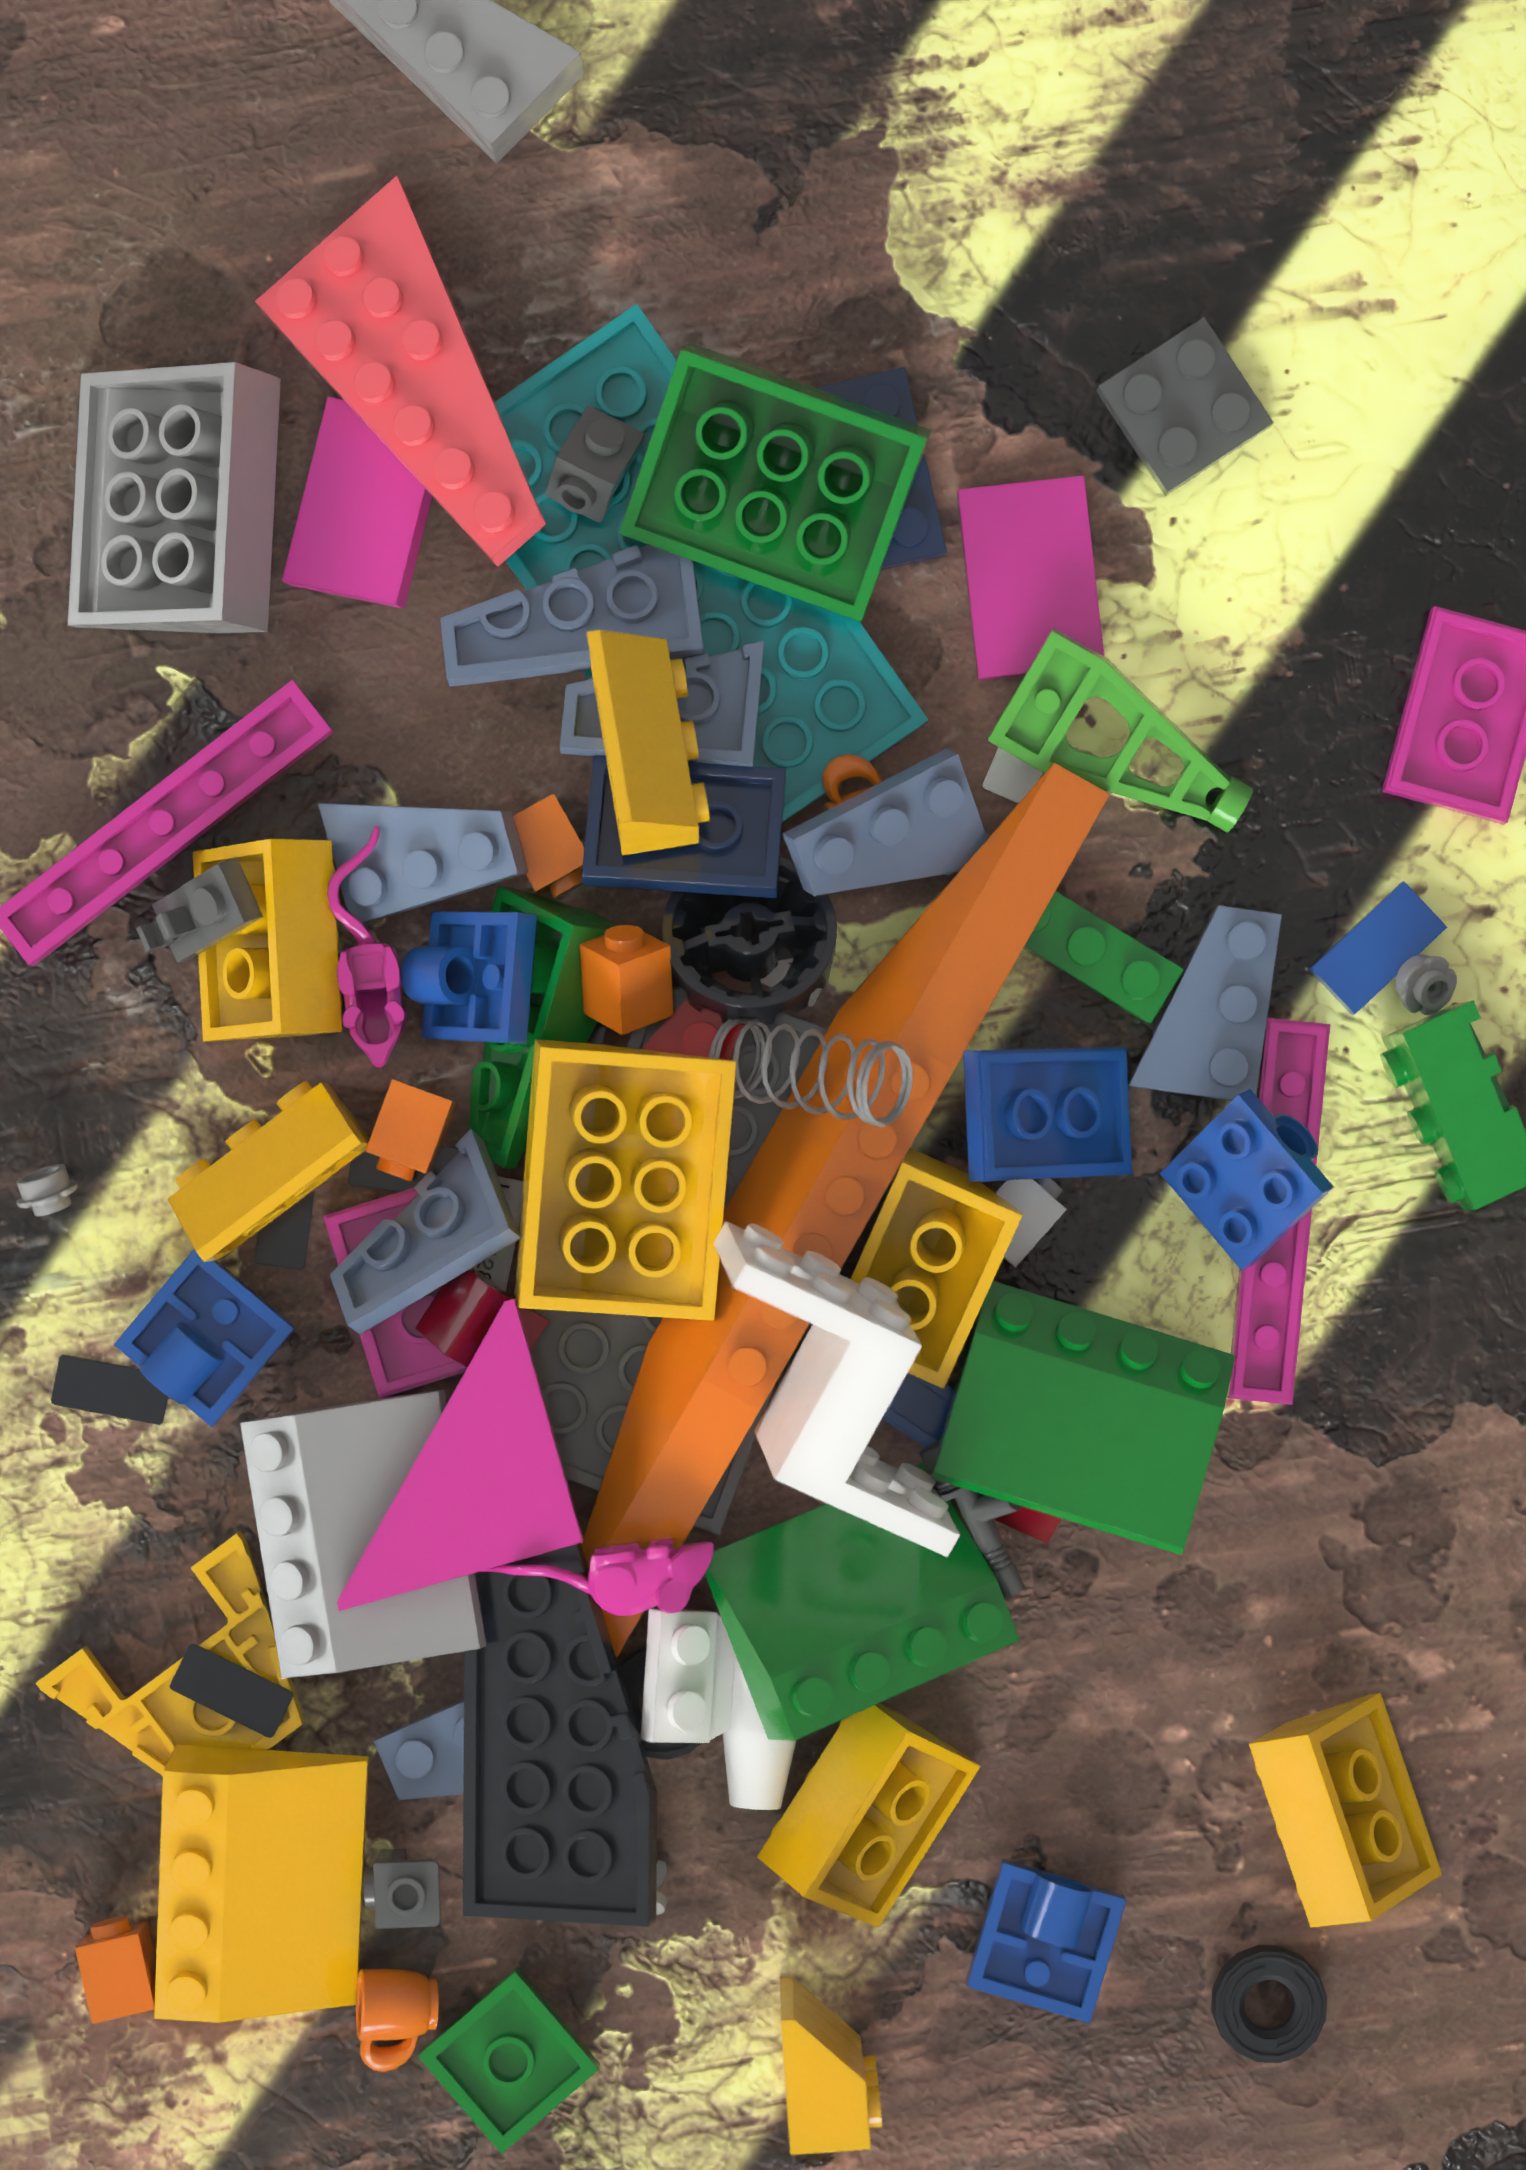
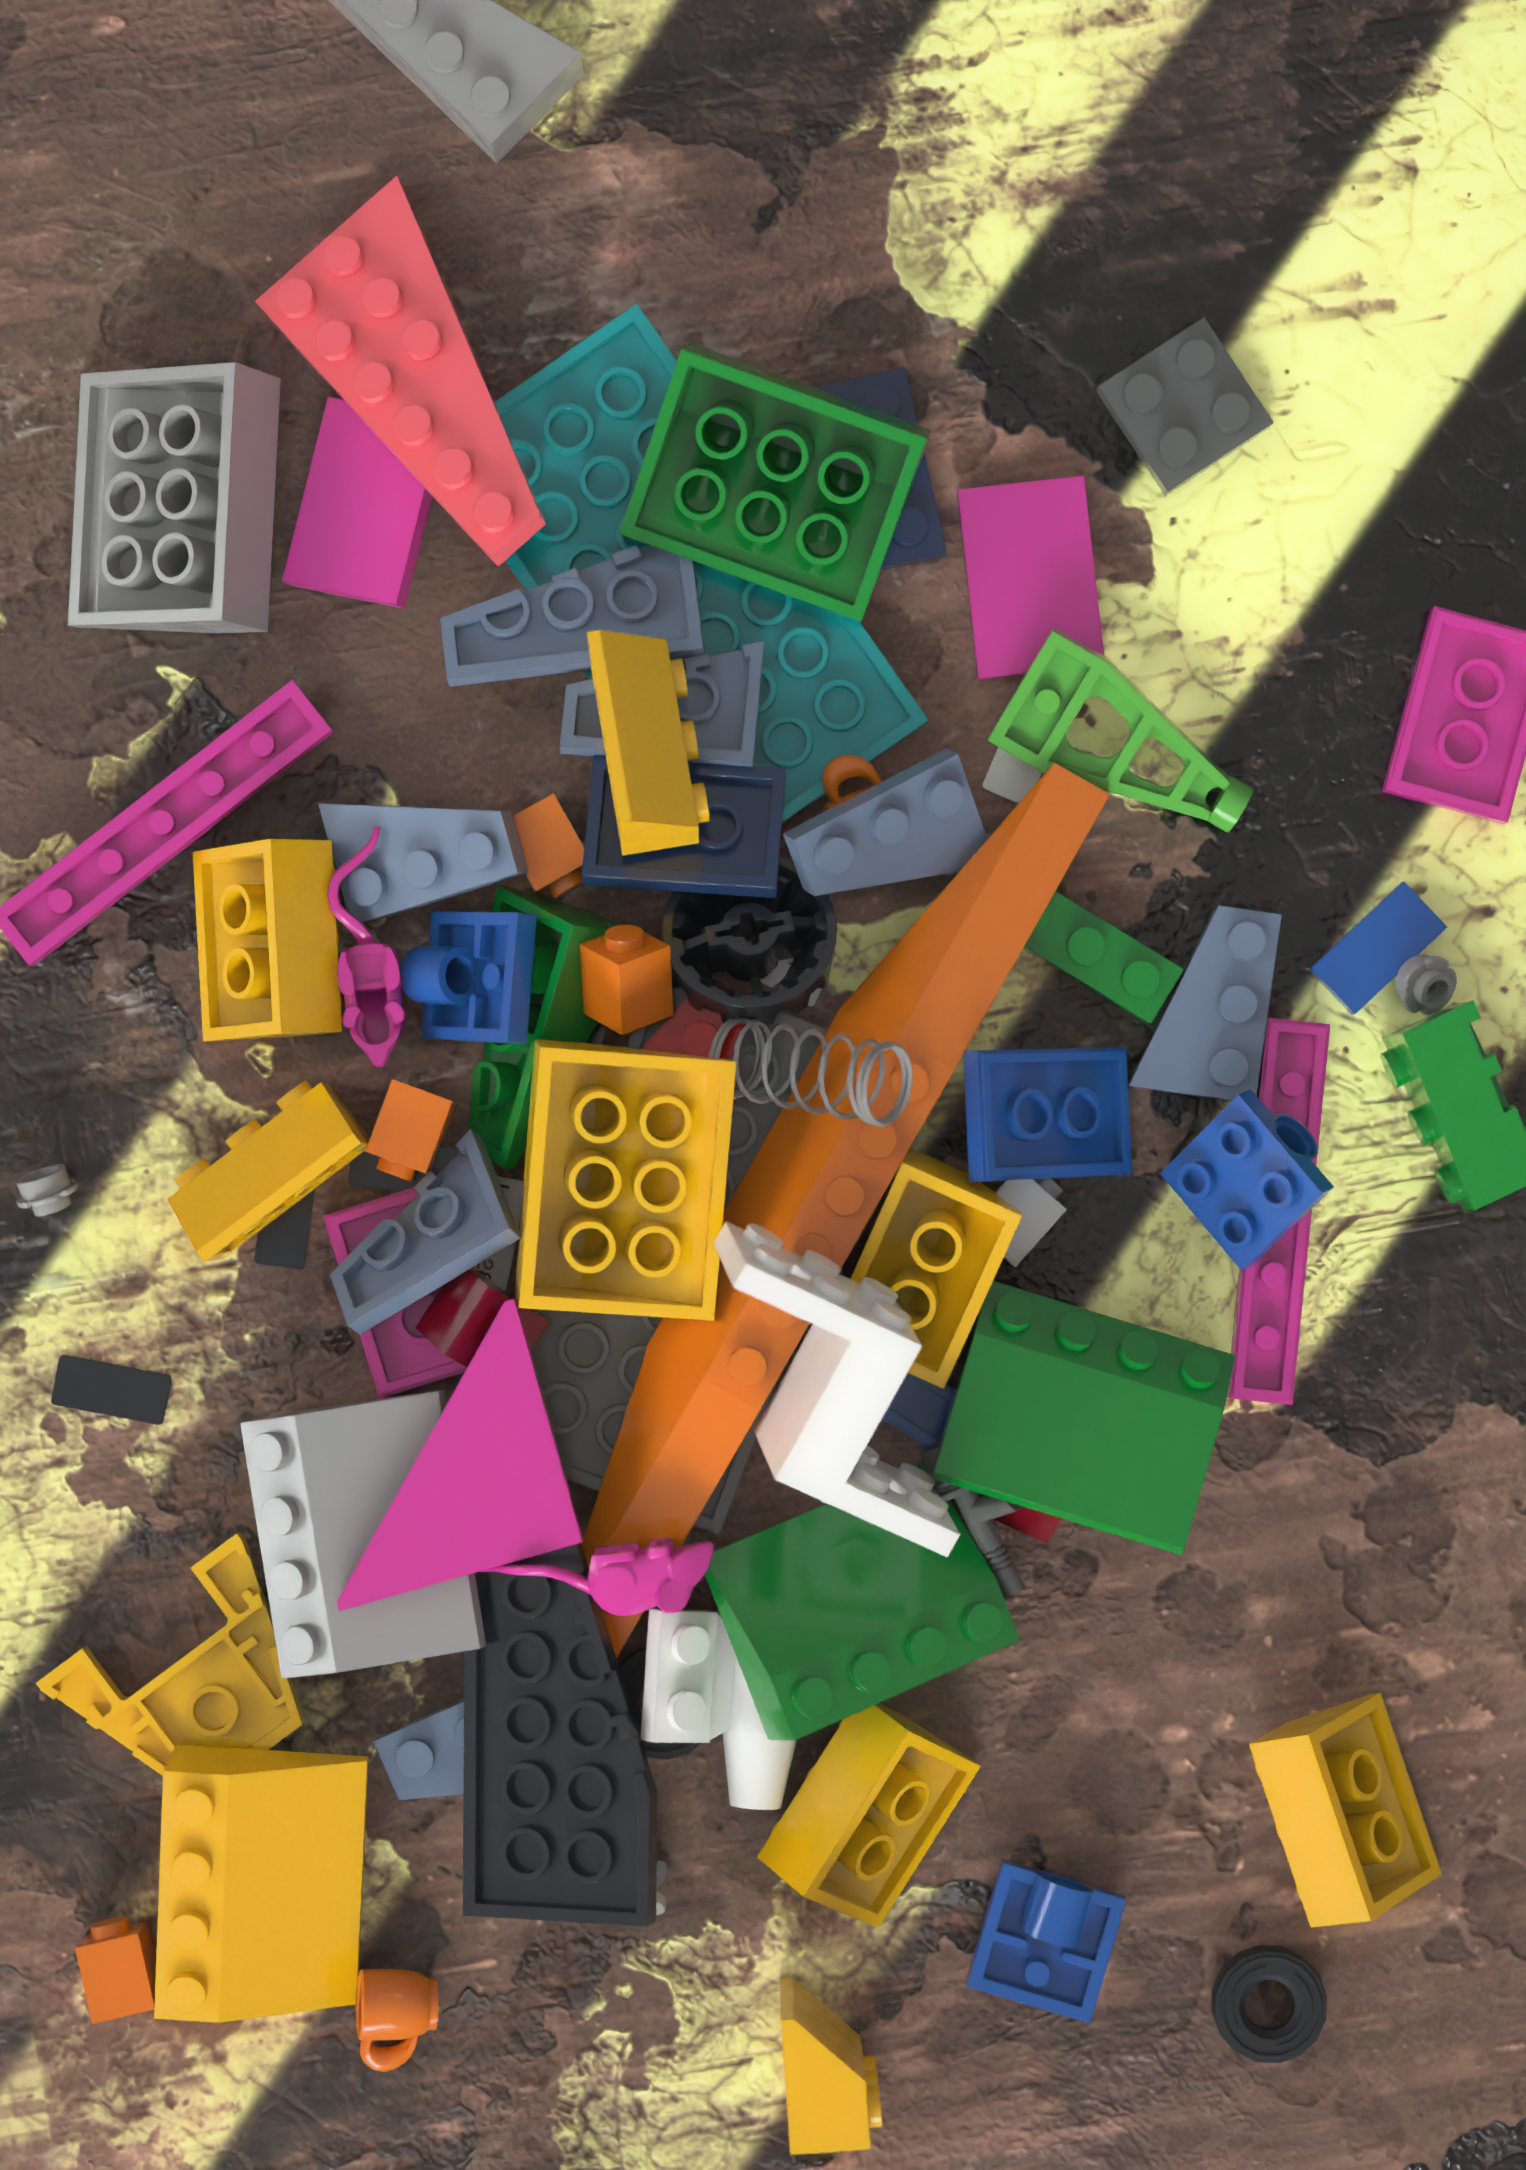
(202, 912): dark grey plate -> none
(204, 1337): blue plate -> none
(231, 1690): black sticker -> none
(403, 1890): dark grey bracket -> none
(509, 2060): green plate -> none
(593, 463): dark grey bracket -> none

